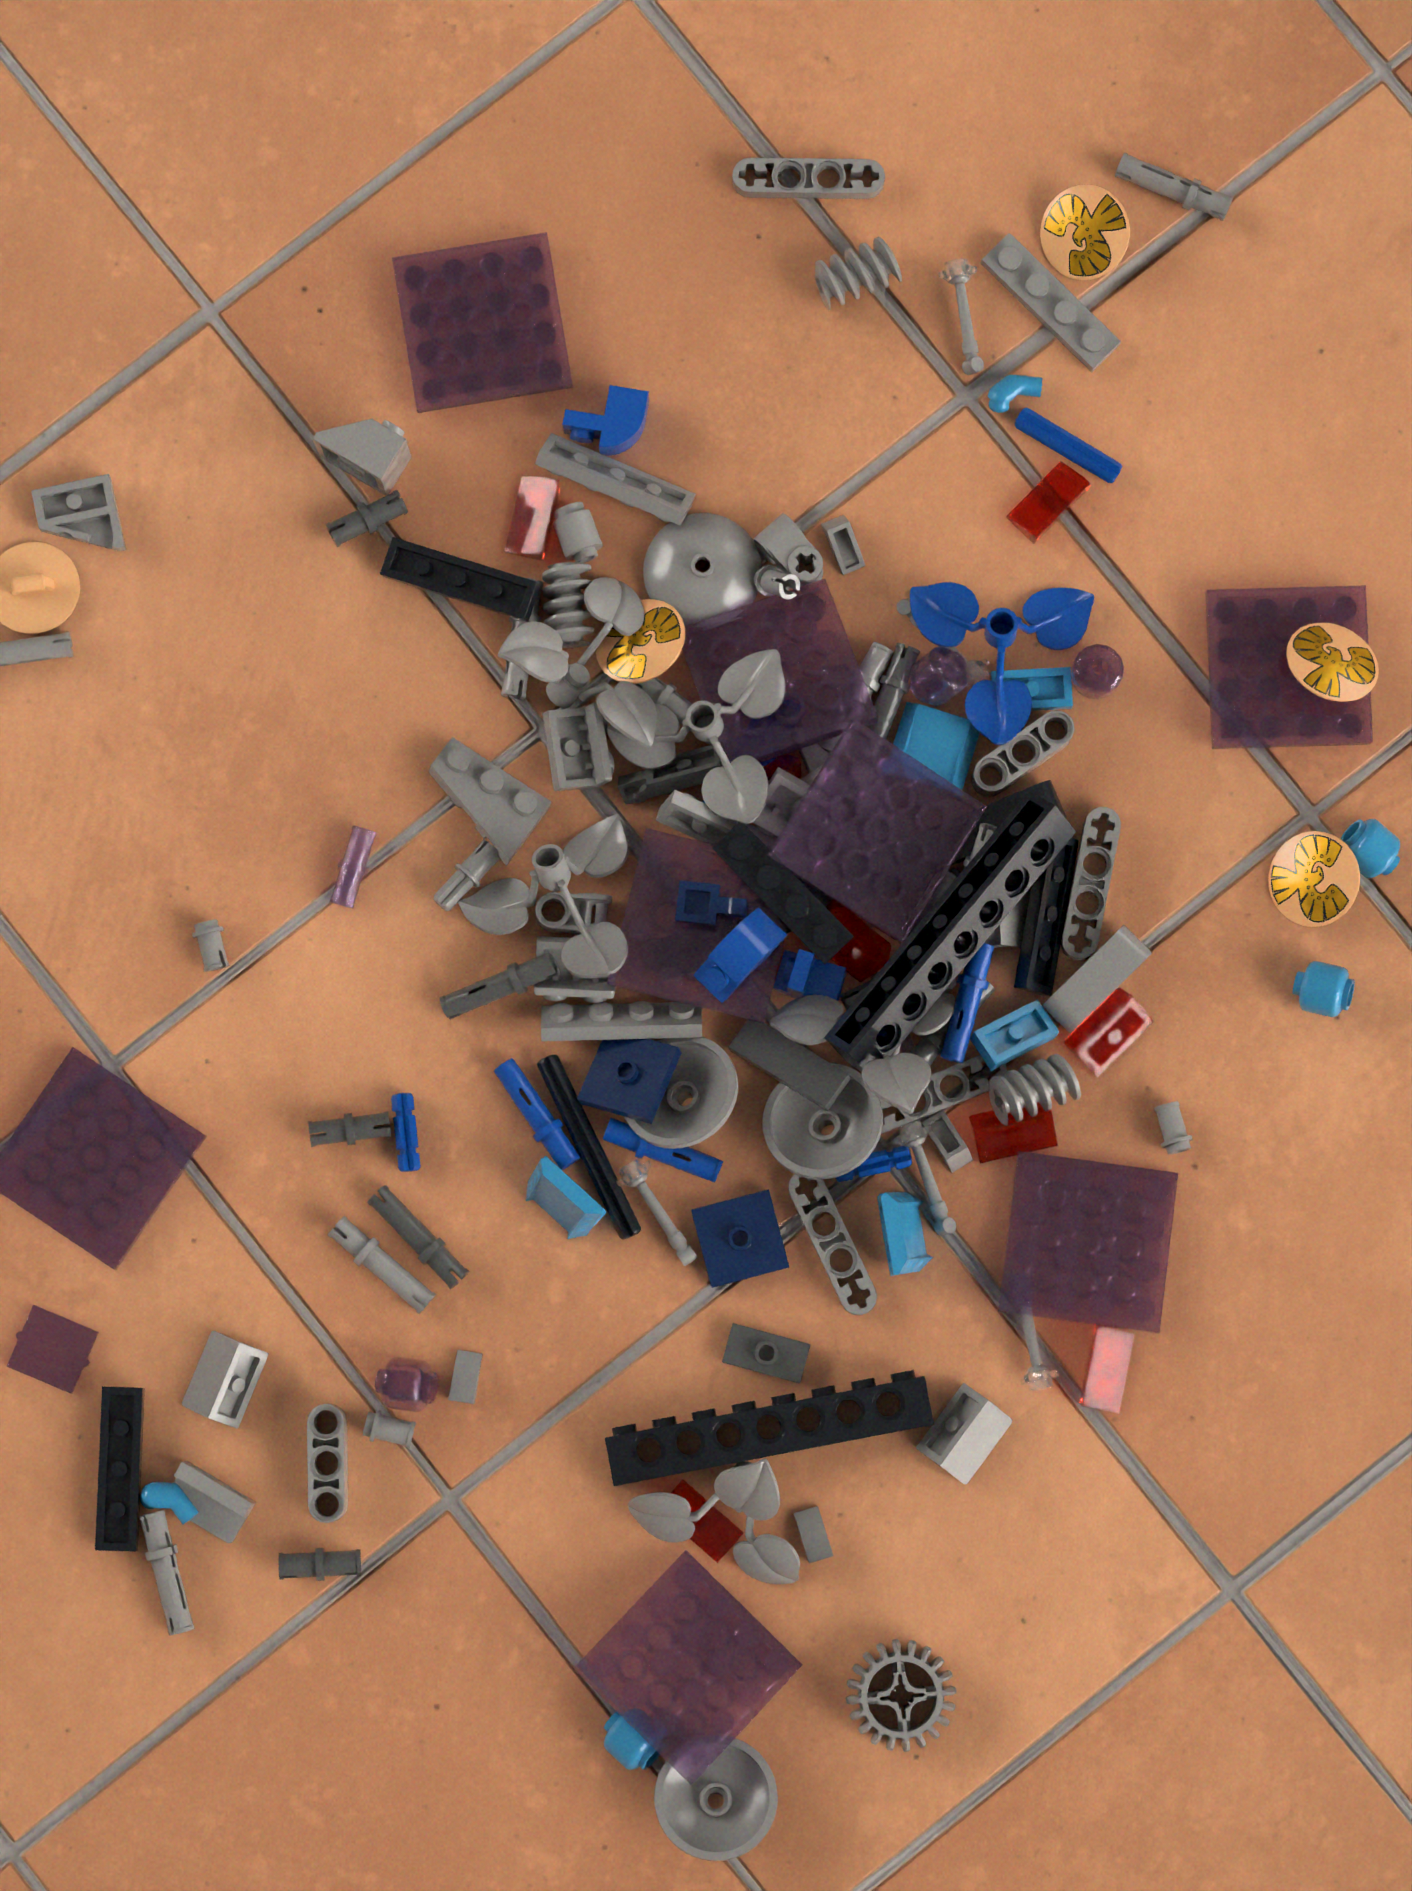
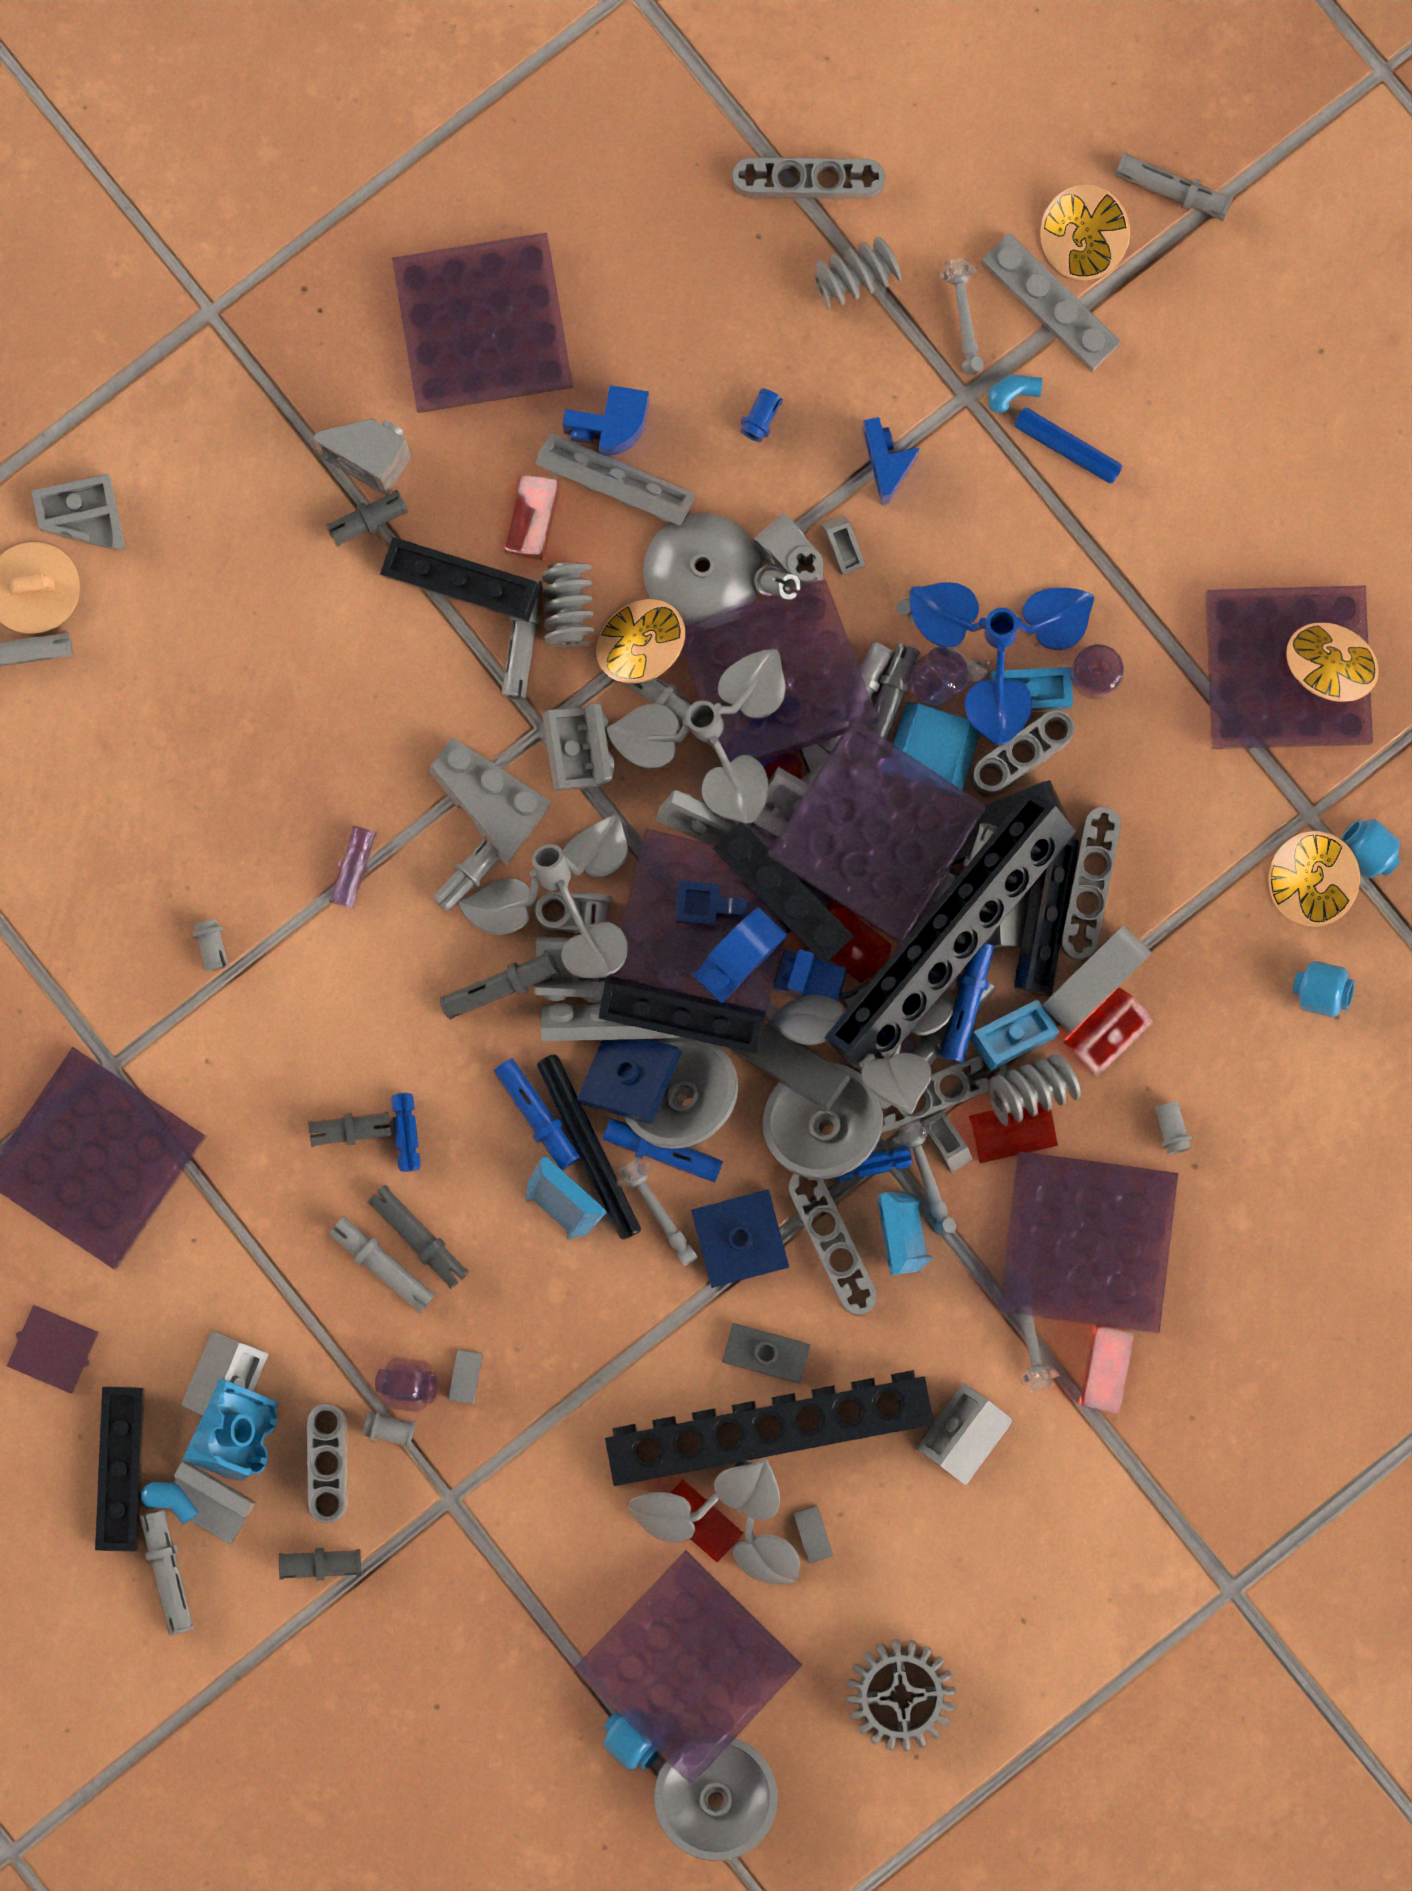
(233, 1432): none -> dark azure slope
(540, 654): light grey plant -> none
(577, 532): light grey brick -> none
(681, 1014): none -> black plate
(683, 772): dark grey hinge -> none
(758, 420): none -> blue pin
(887, 468): none -> blue slope
(1048, 501): clear red slope -> none

